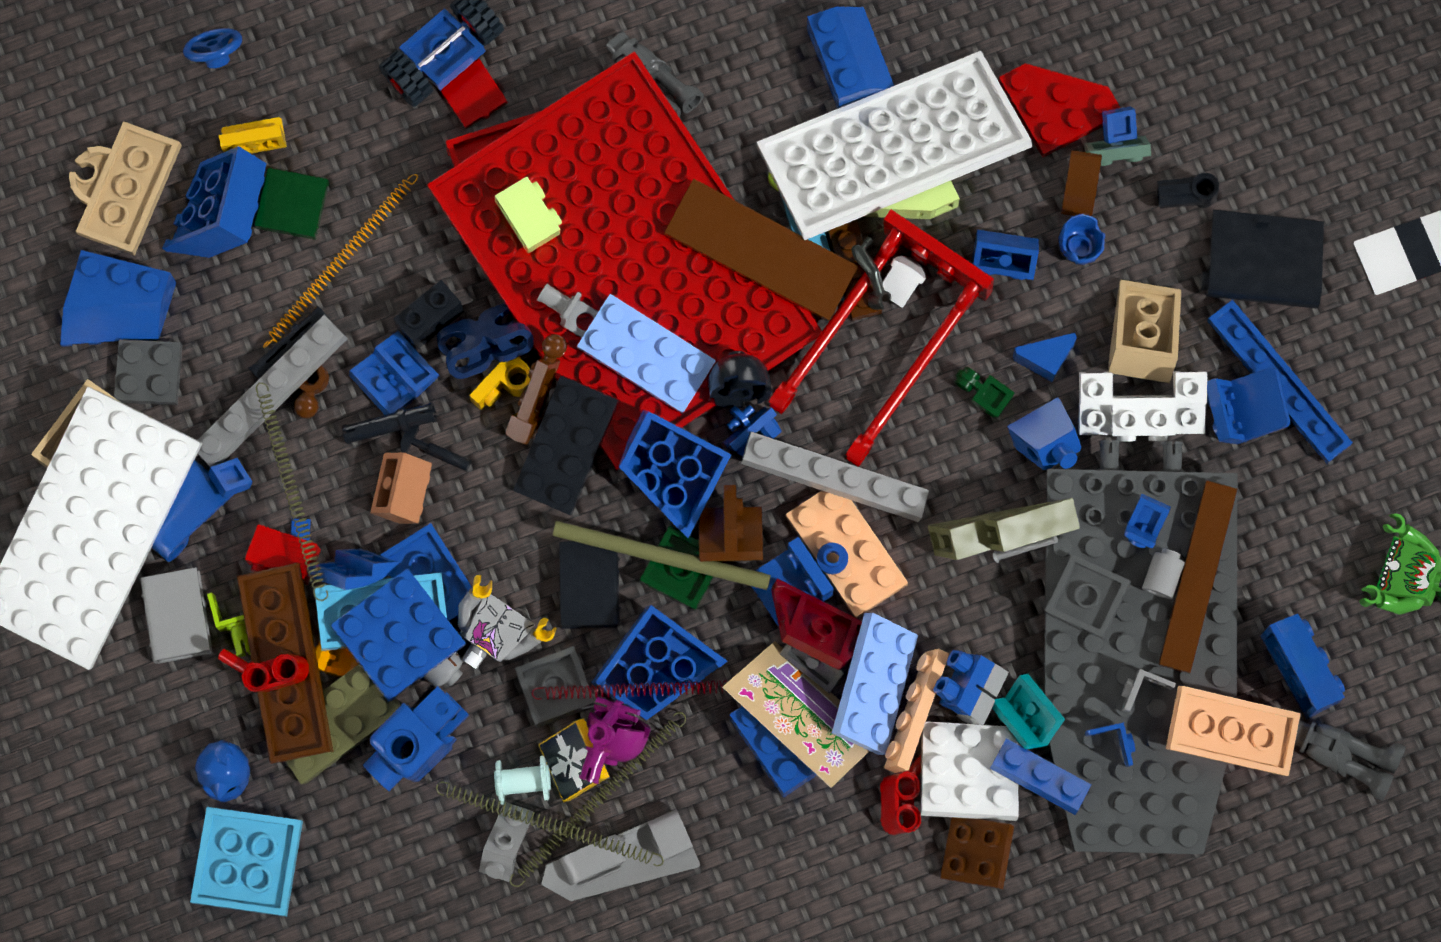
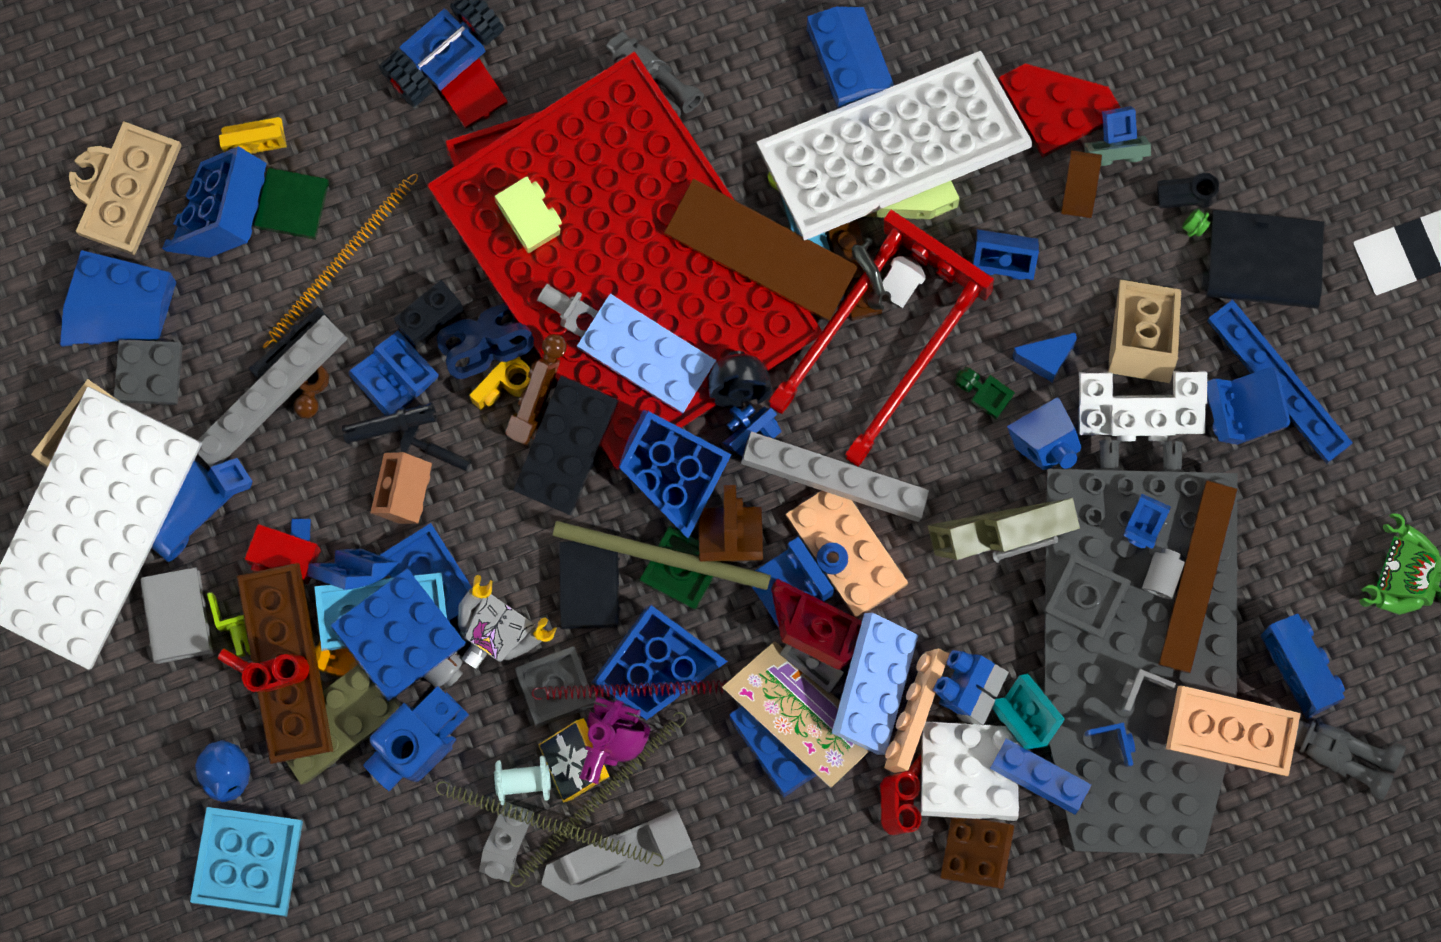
(213, 47): blue piece -> none
(292, 493): olive piece -> none
(1081, 239): blue hair -> none
(1196, 223): none -> bright green plate

